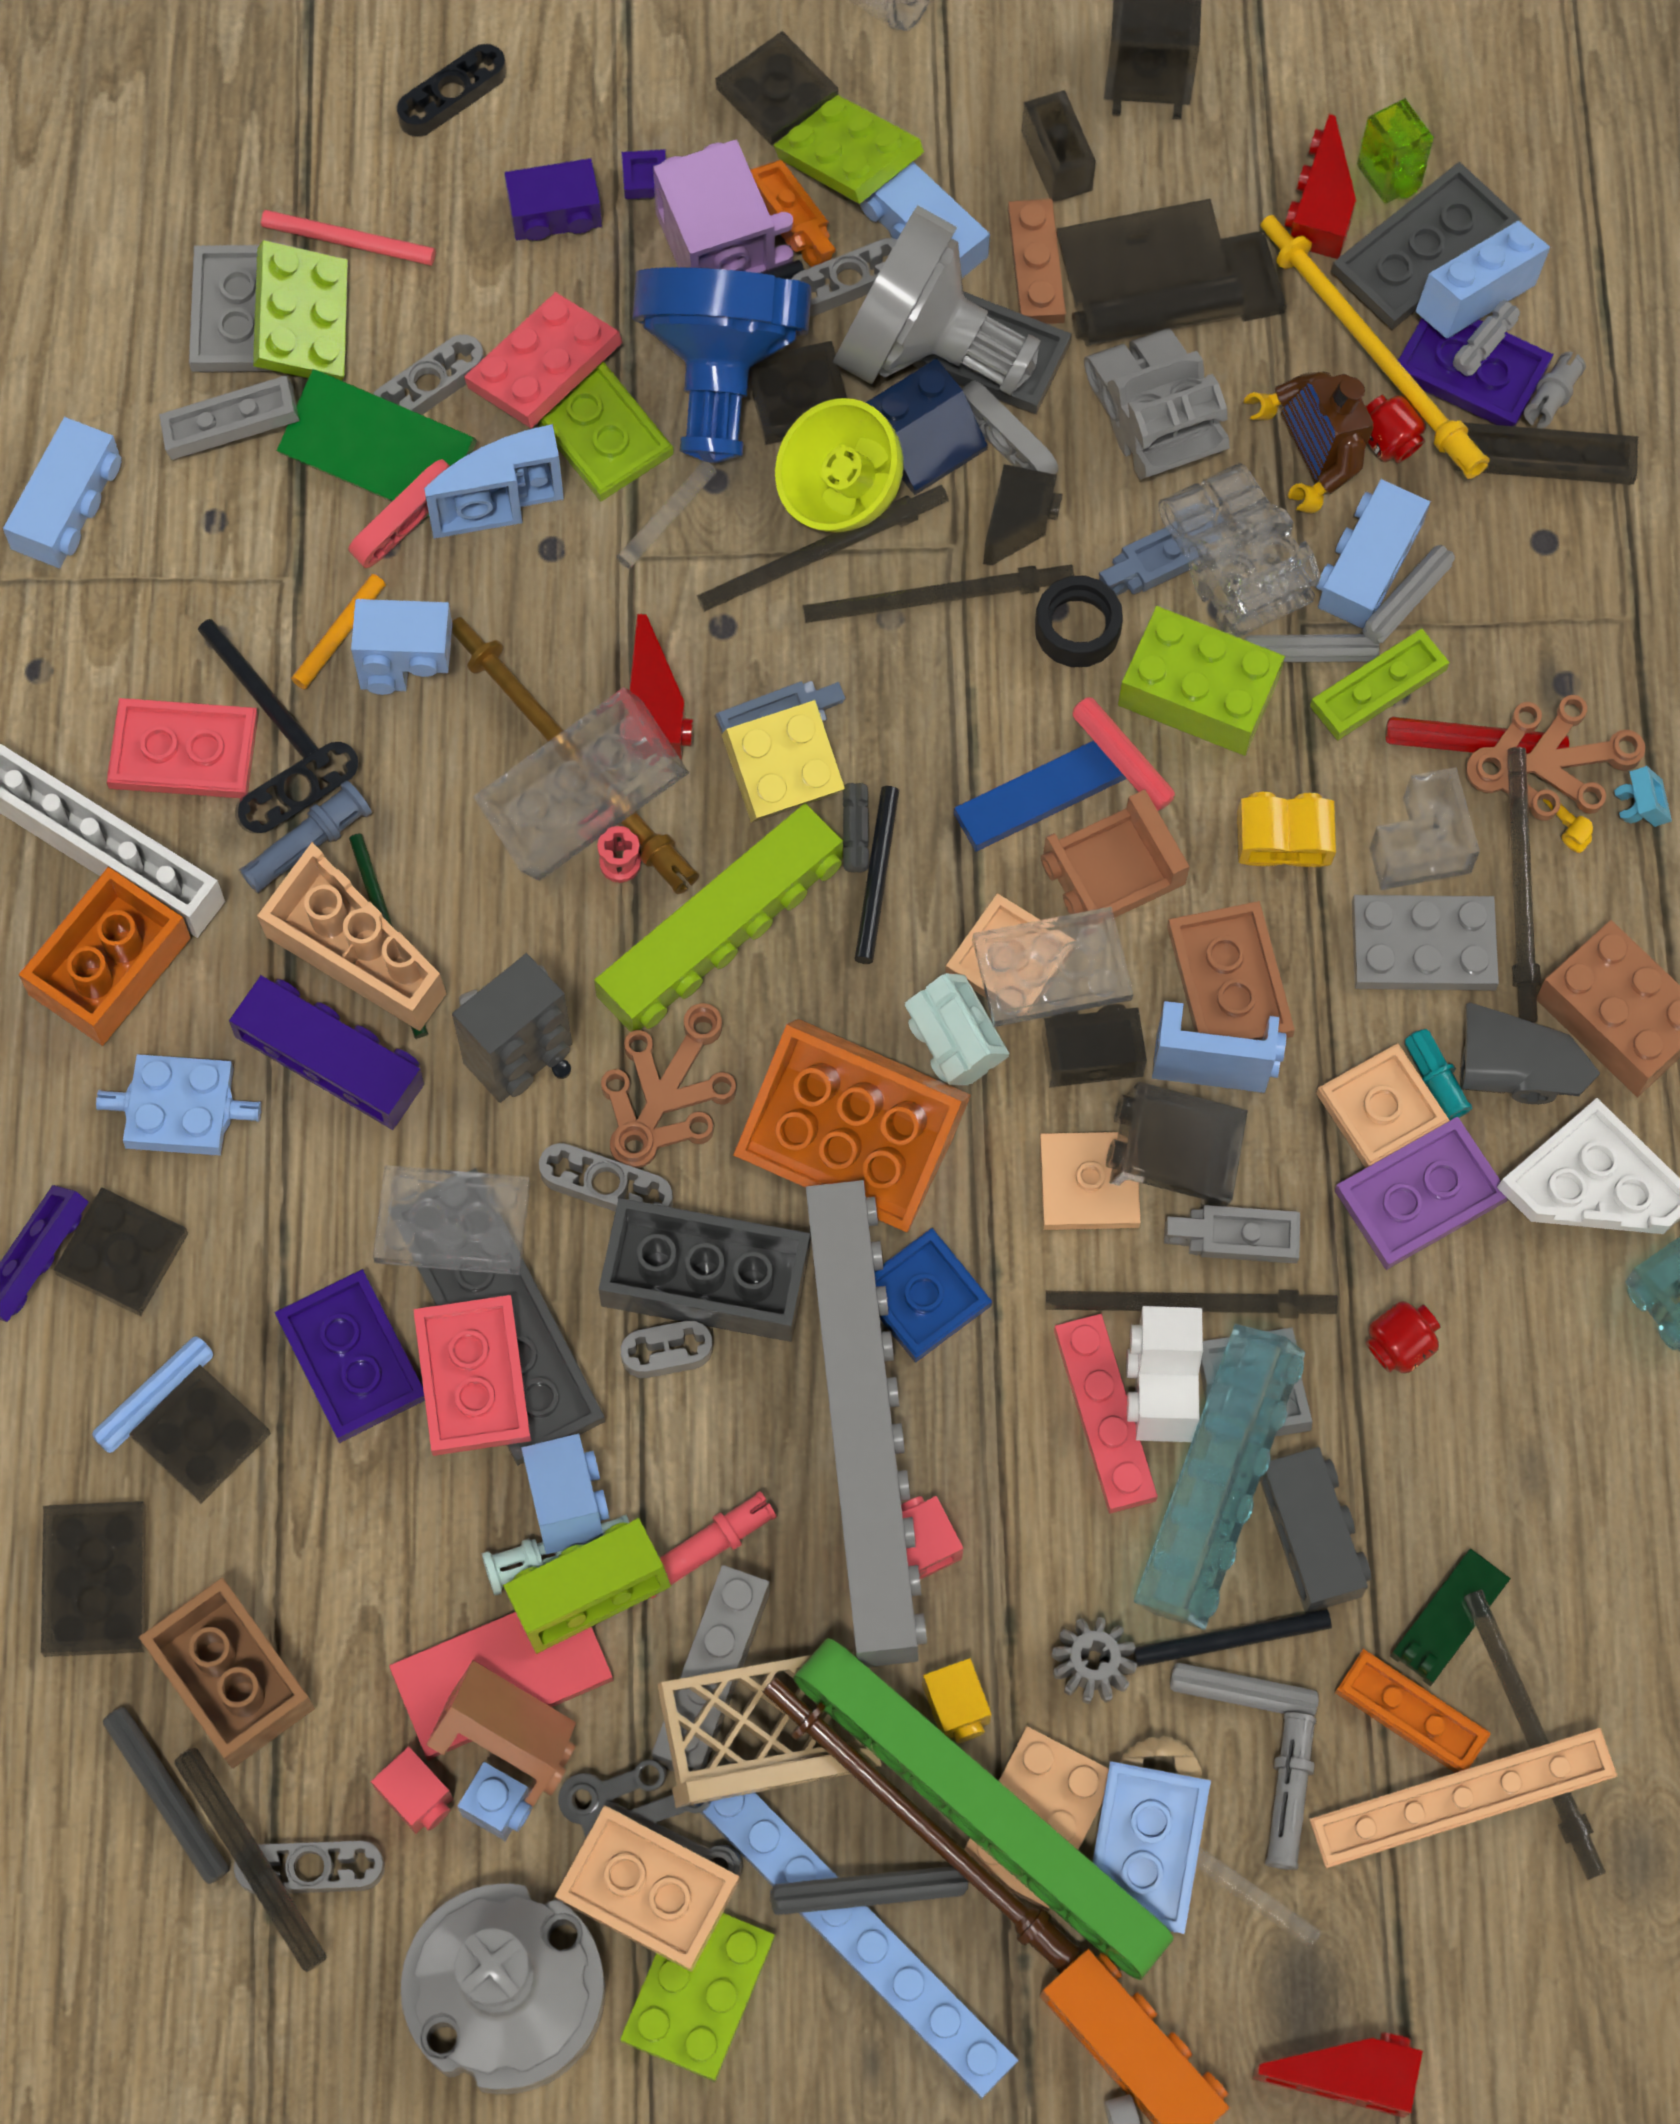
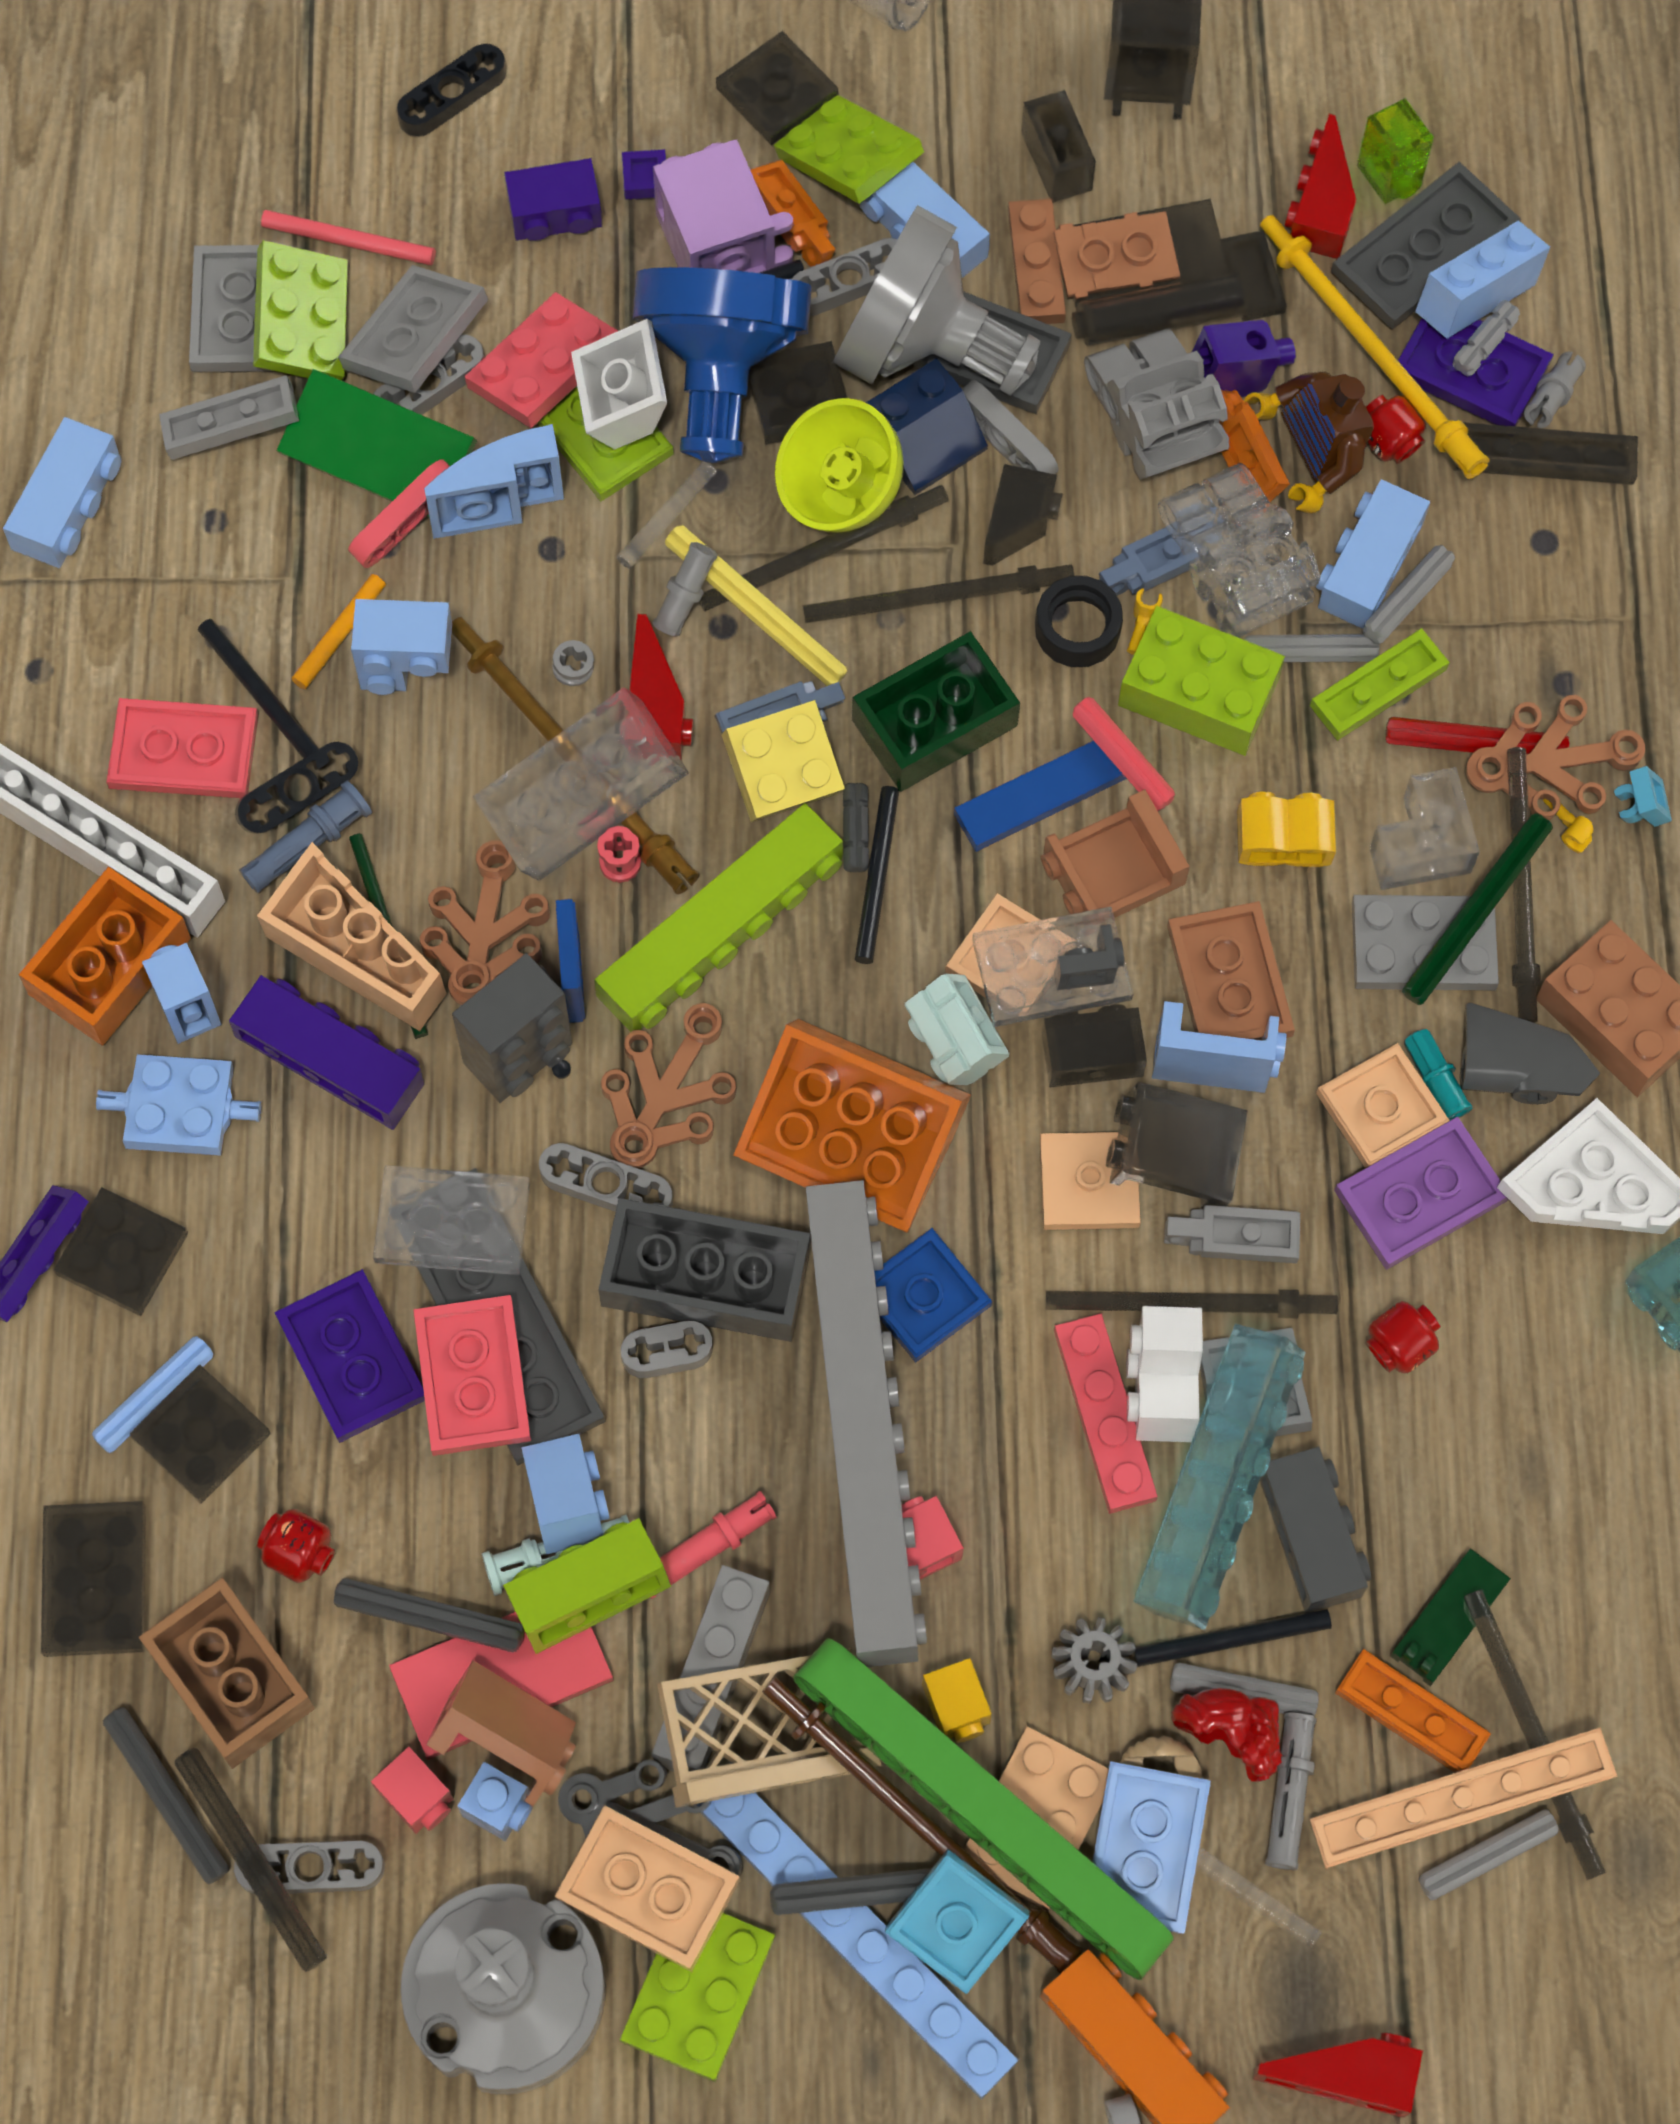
(181, 992): none -> light blue brick
(295, 1545): none -> red head
(413, 328): none -> light grey plate
(429, 1615): none -> dark grey axle
(484, 932): none -> nougat plant
(565, 673): none -> light grey bush
(570, 959): none -> blue tile
(620, 385): none -> white slope
(685, 589): none -> light grey pin
(763, 612): none -> light yellow axle
(935, 711): none -> dark green brick
(957, 1921): none -> medium azure tile
(1087, 968): none -> dark grey bracket
(1116, 254): none -> nougat piece
(1143, 615): none -> yellow hand
(1242, 1722): none -> red hair
(1243, 355): none -> dark purple torso
(1251, 447): none -> orange hinge
(1477, 909): none -> dark green axle
(1488, 1854): none -> light grey axle

